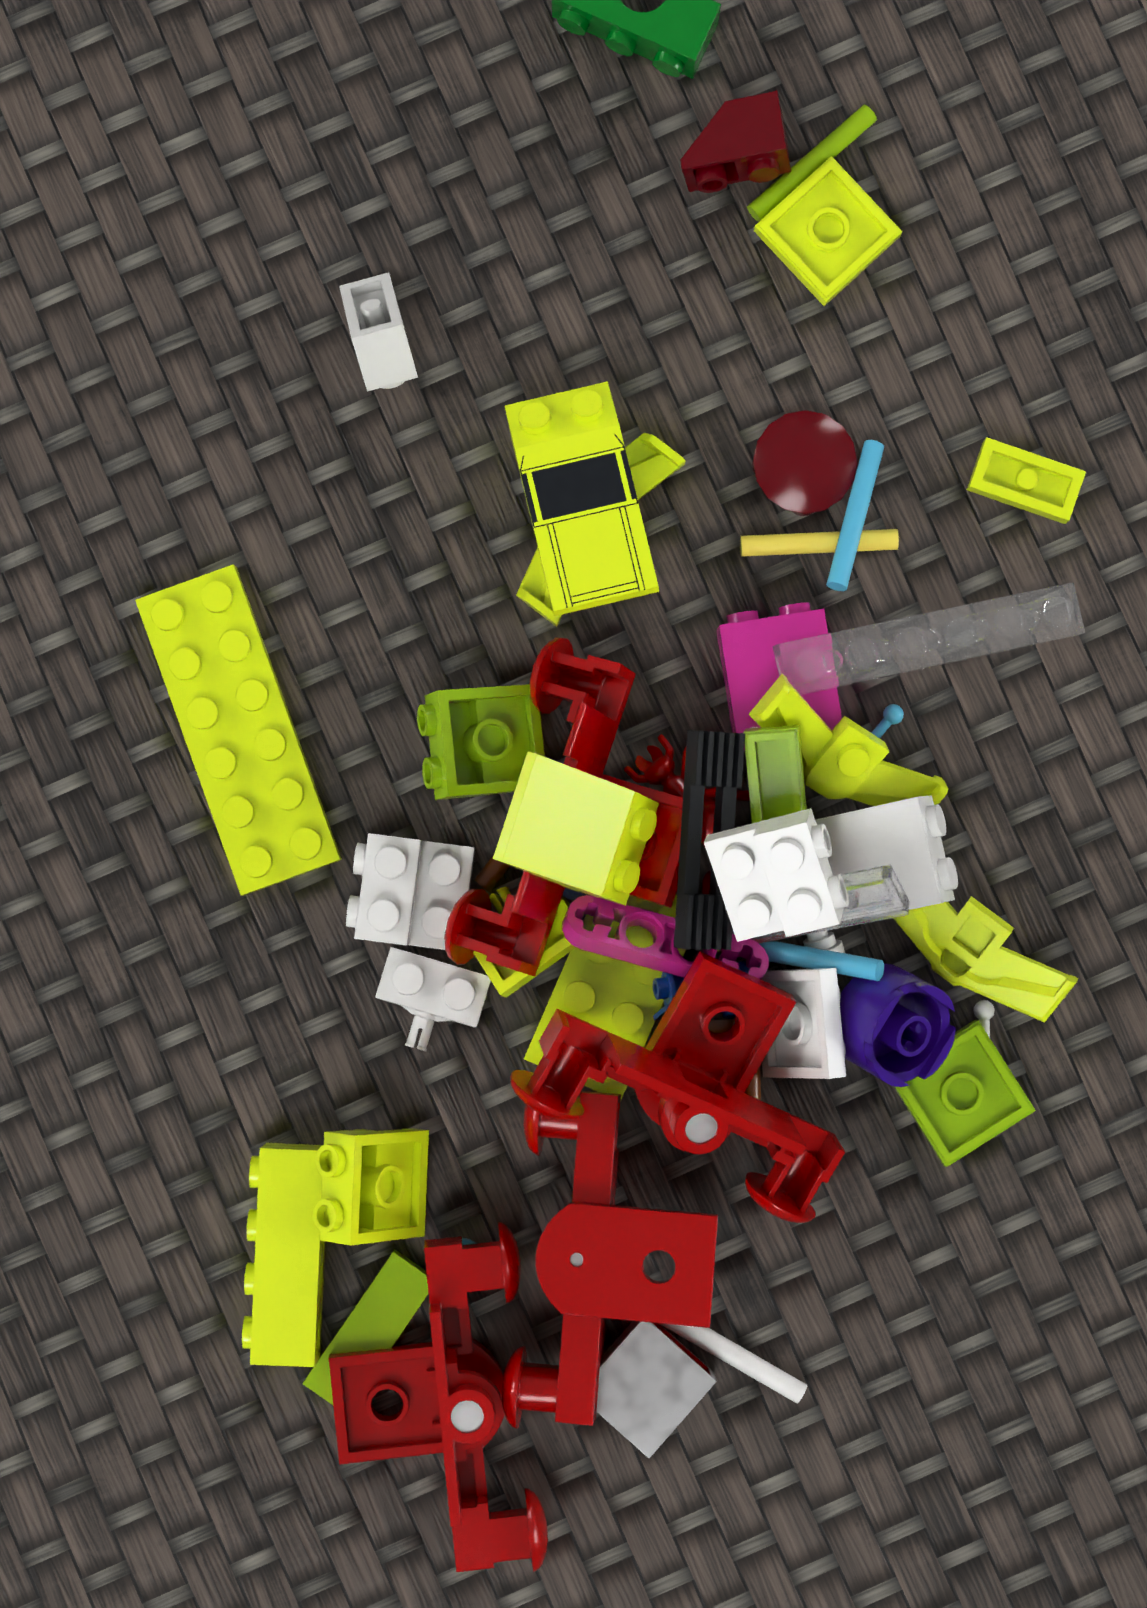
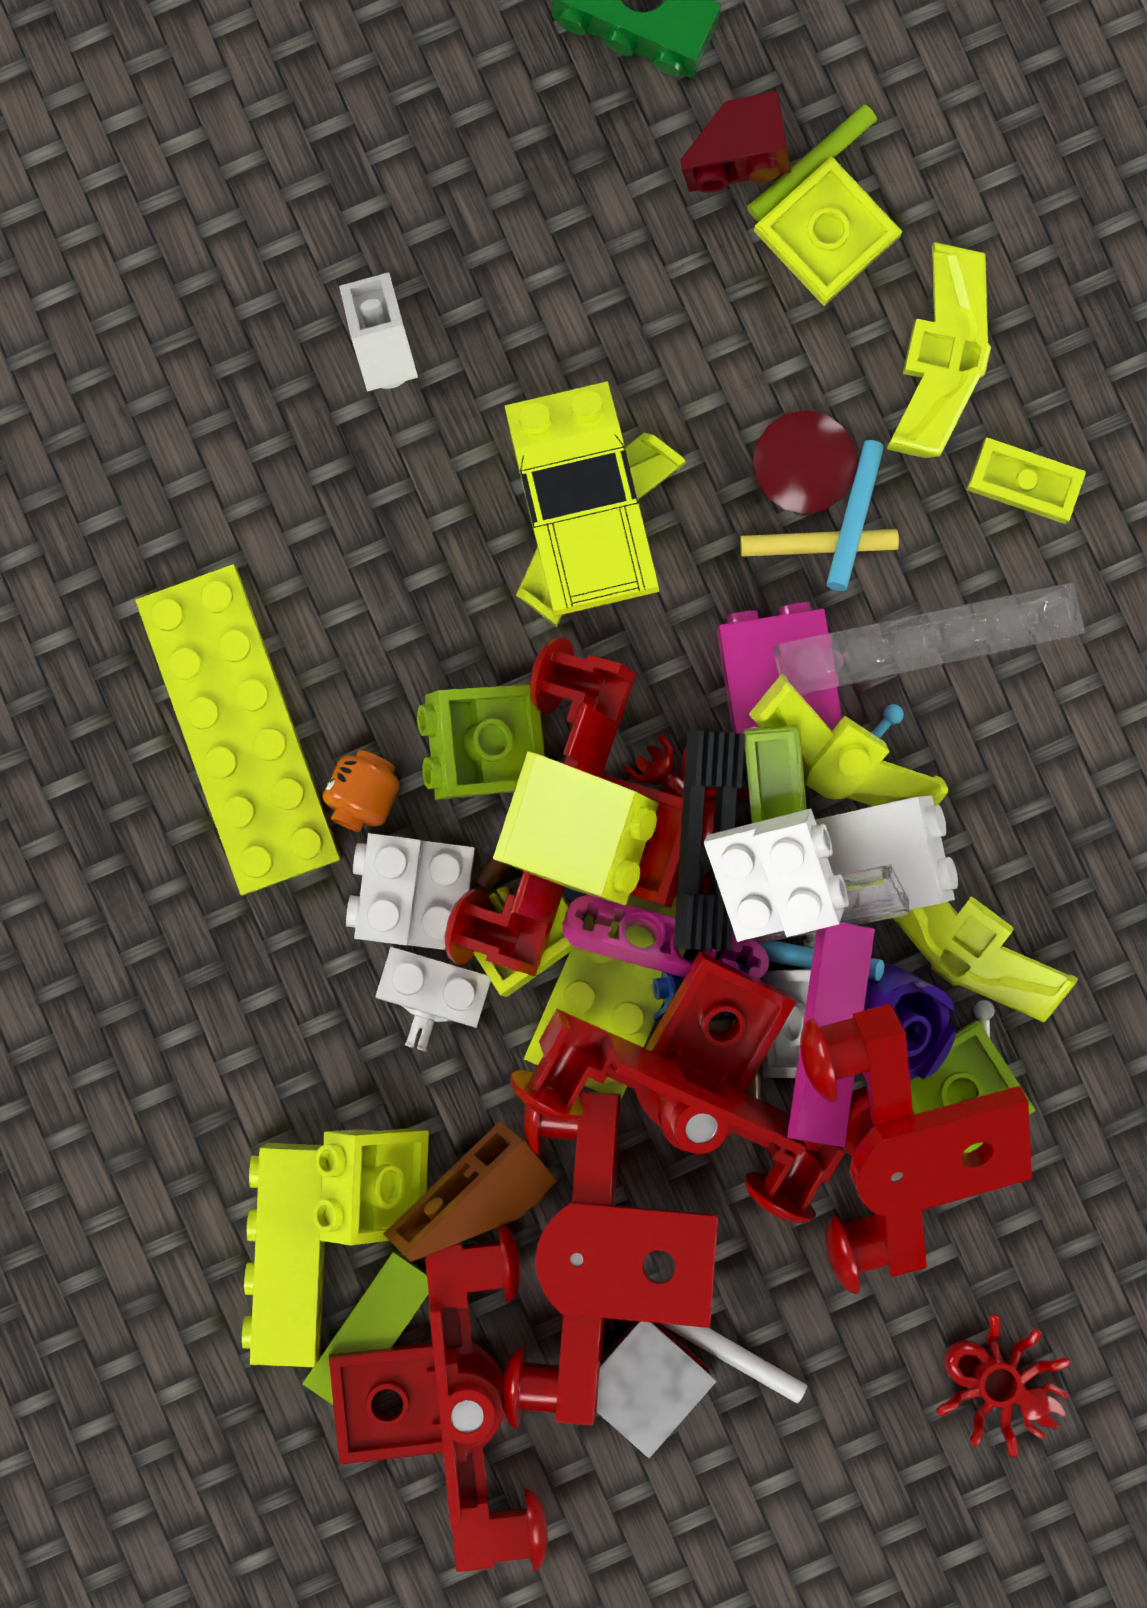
(361, 790): none -> orange head
(480, 1192): none -> dark orange slope
(834, 994): none -> dark pink tile
(905, 1158): none -> red piece
(946, 352): none -> neon yellow plate
(1002, 1385): none -> red animal

